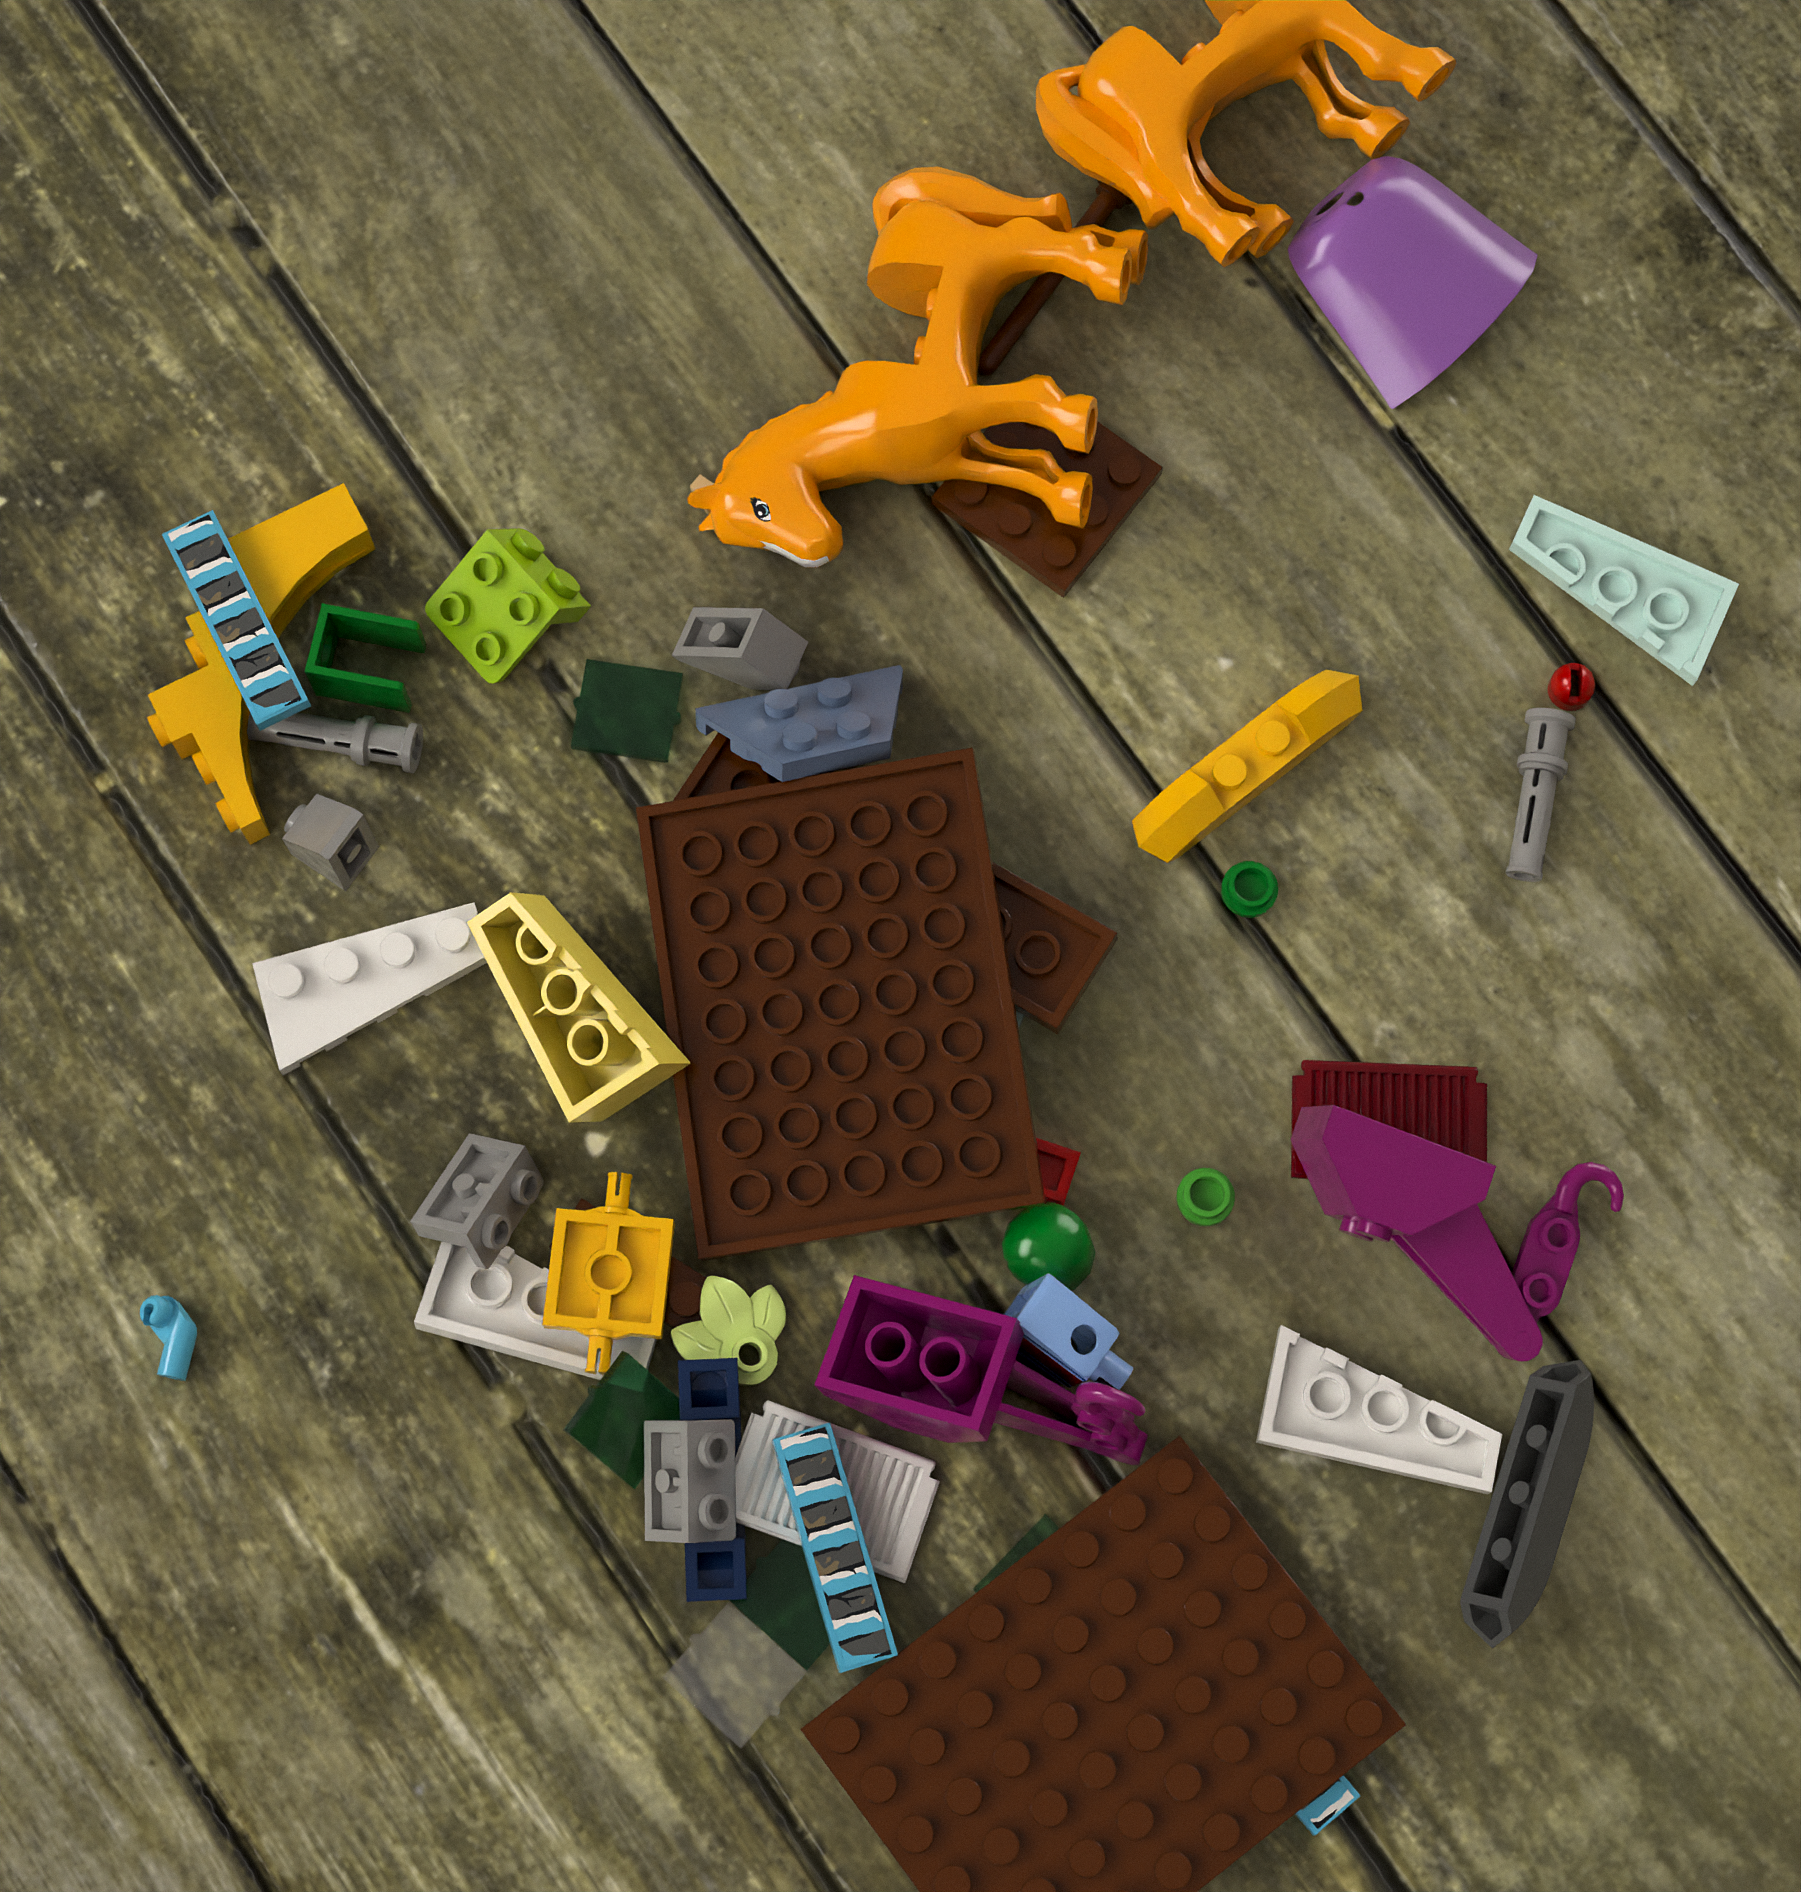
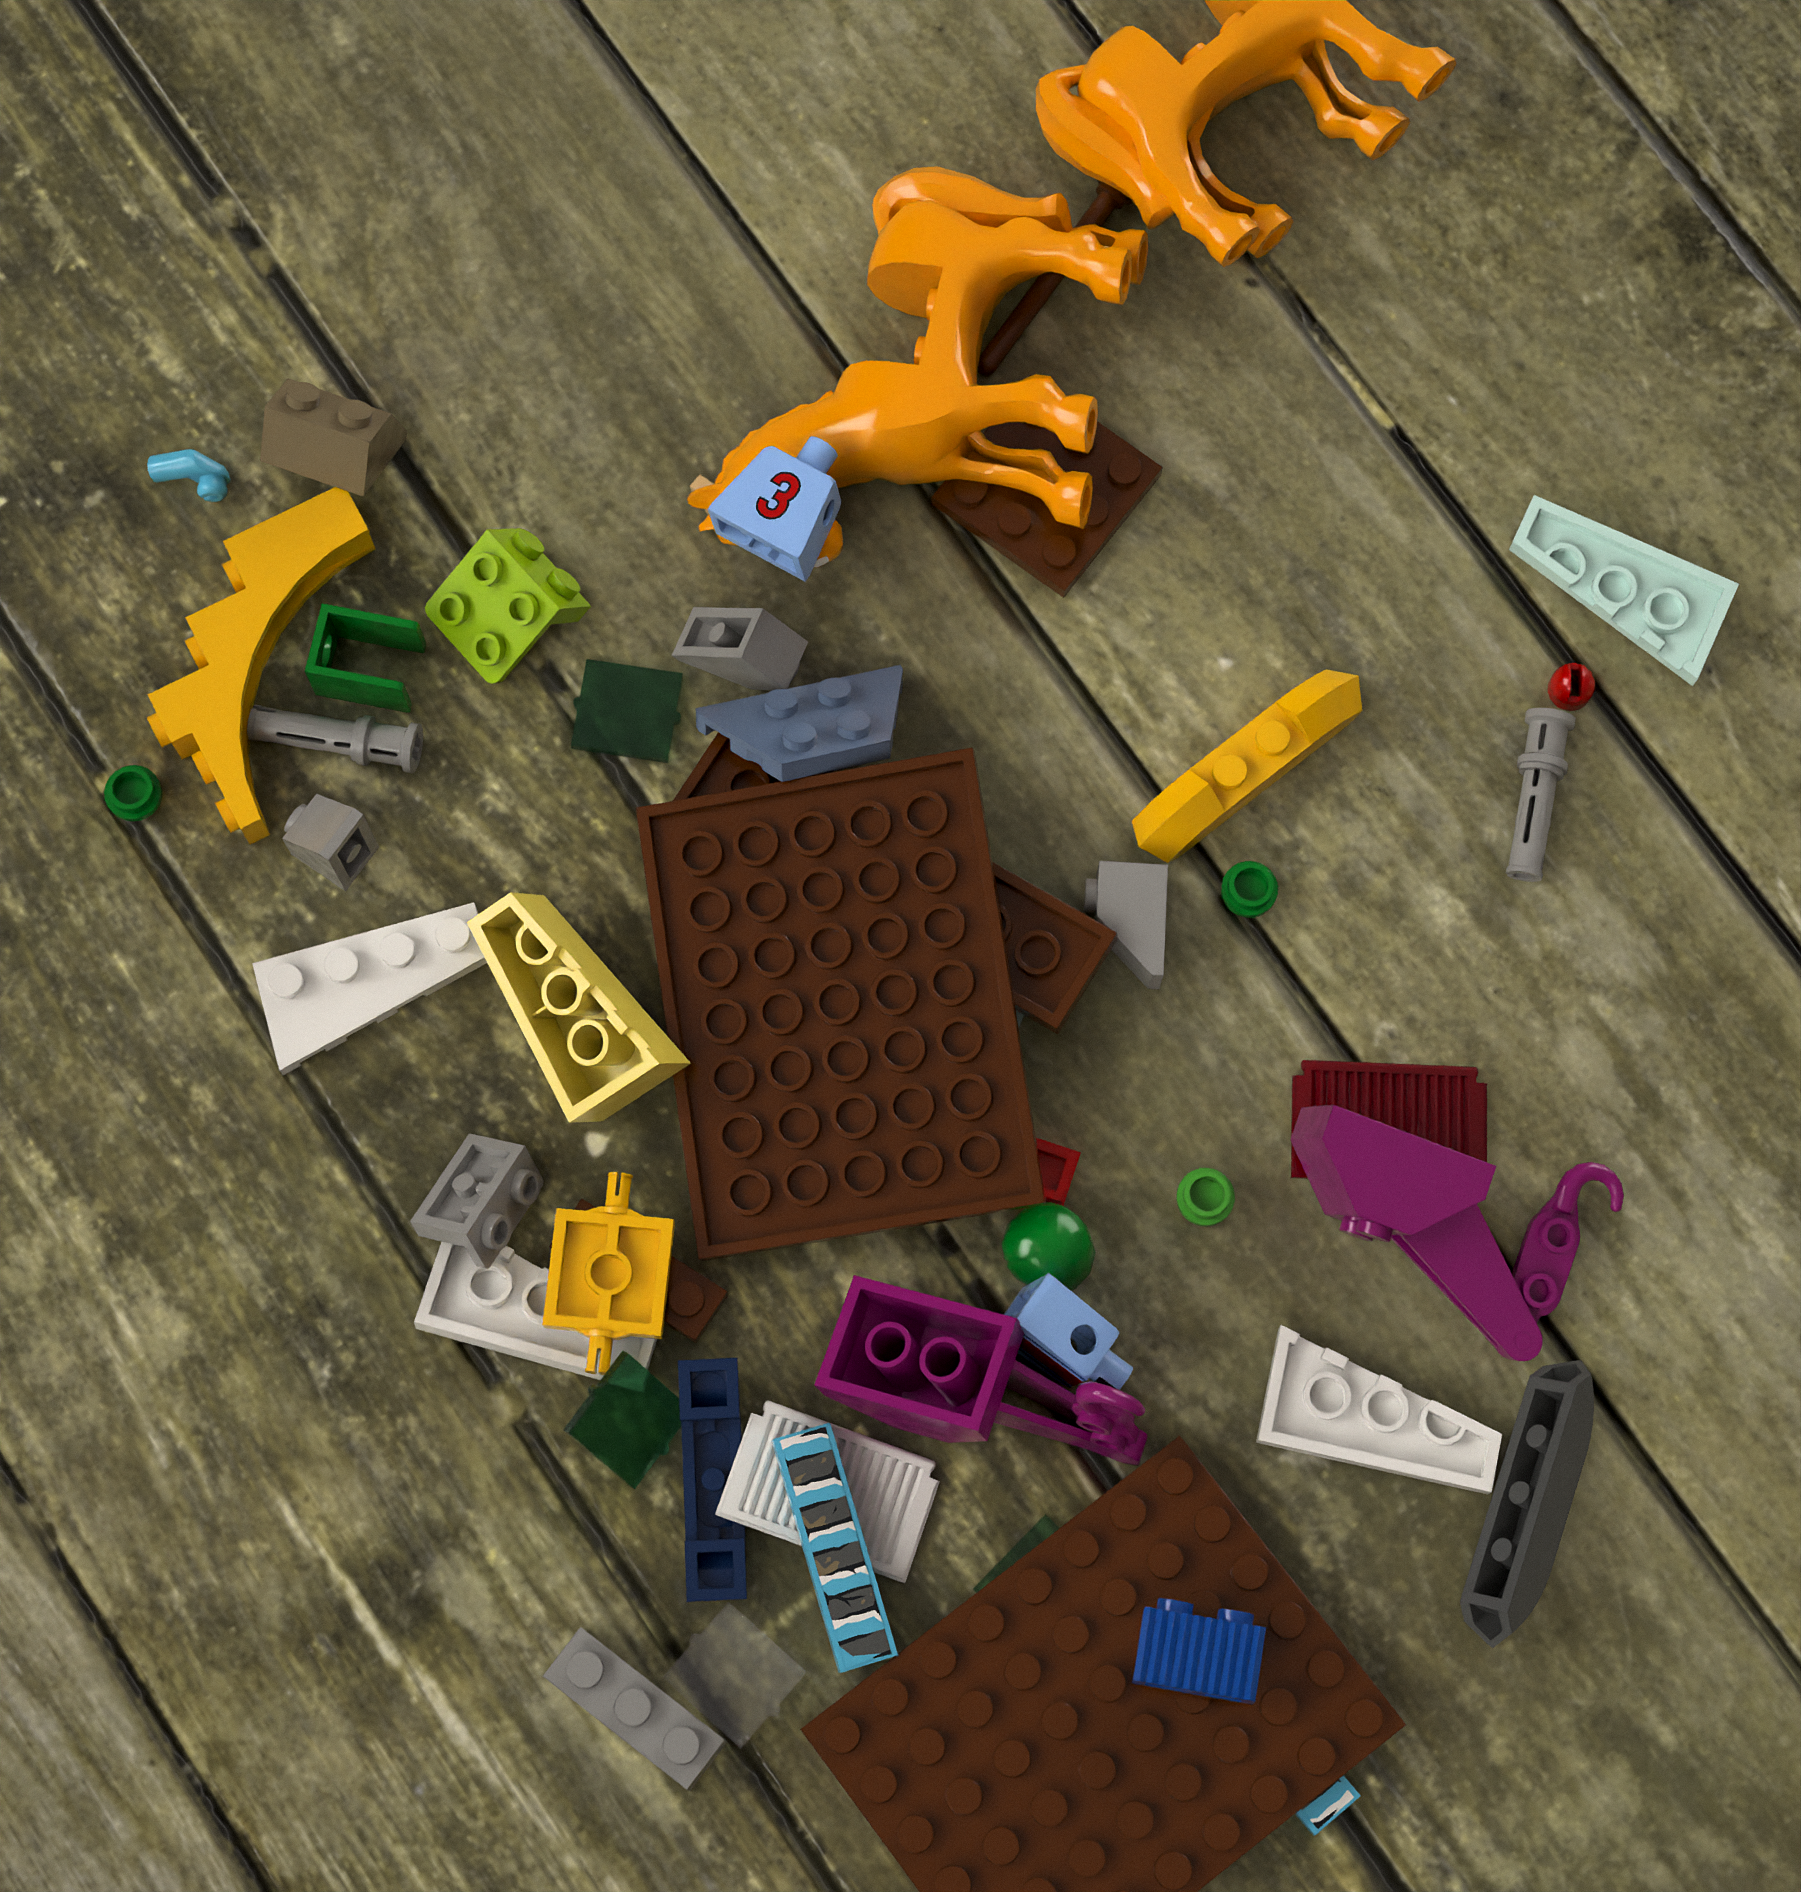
(133, 793): none -> green plate
(175, 1331): medium azure arm -> none
(192, 465): none -> medium azure arm
(236, 620): tile -> none
(328, 437): none -> dark tan slope
(635, 1709): none -> light grey arch
(689, 1480): light grey bracket -> none
(731, 1322): yellowish green plate -> none
(781, 506): none -> light blue torso
(785, 1604): clear green piece -> none
(1133, 904): none -> light grey slope
(1199, 1652): none -> blue brick
(1406, 273): medium lavender piece -> none

